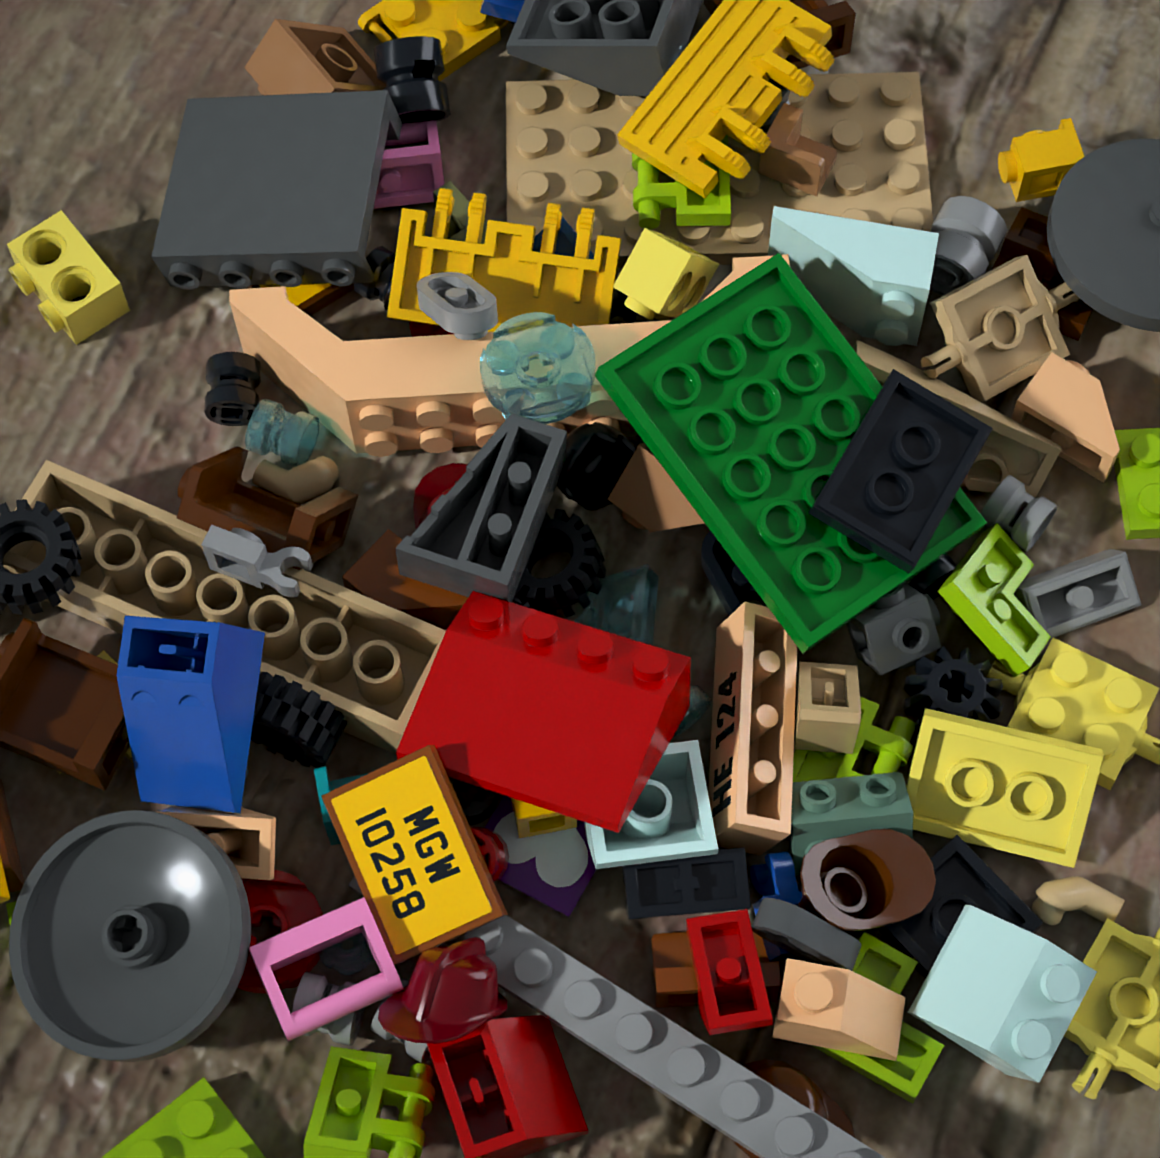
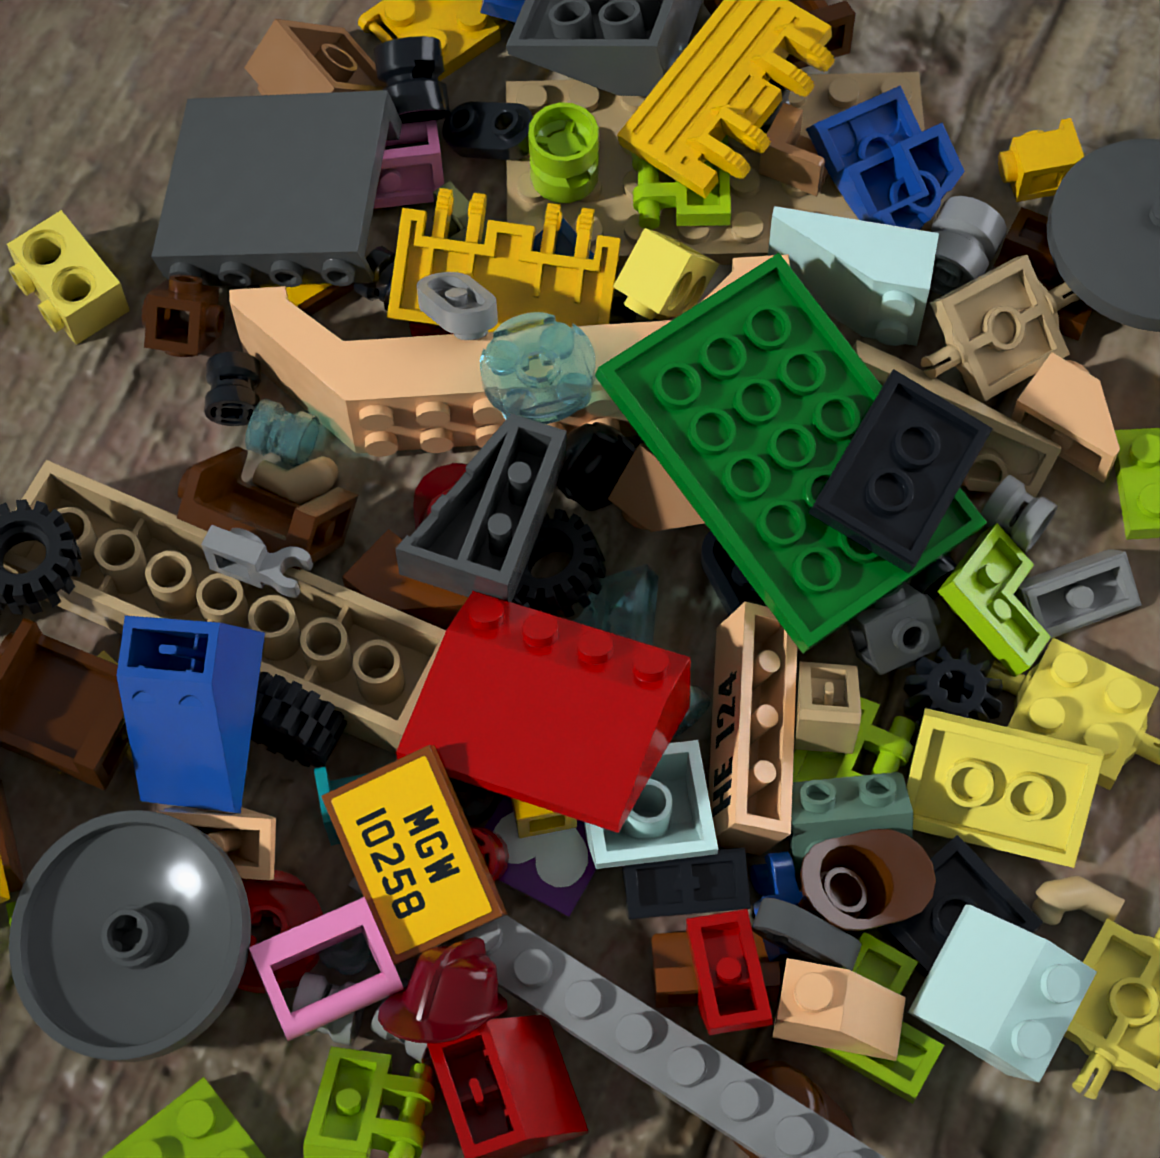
(169, 325): none -> reddish brown brick
(482, 130): none -> black plate
(564, 152): none -> lime wheel
(886, 162): none -> blue slope

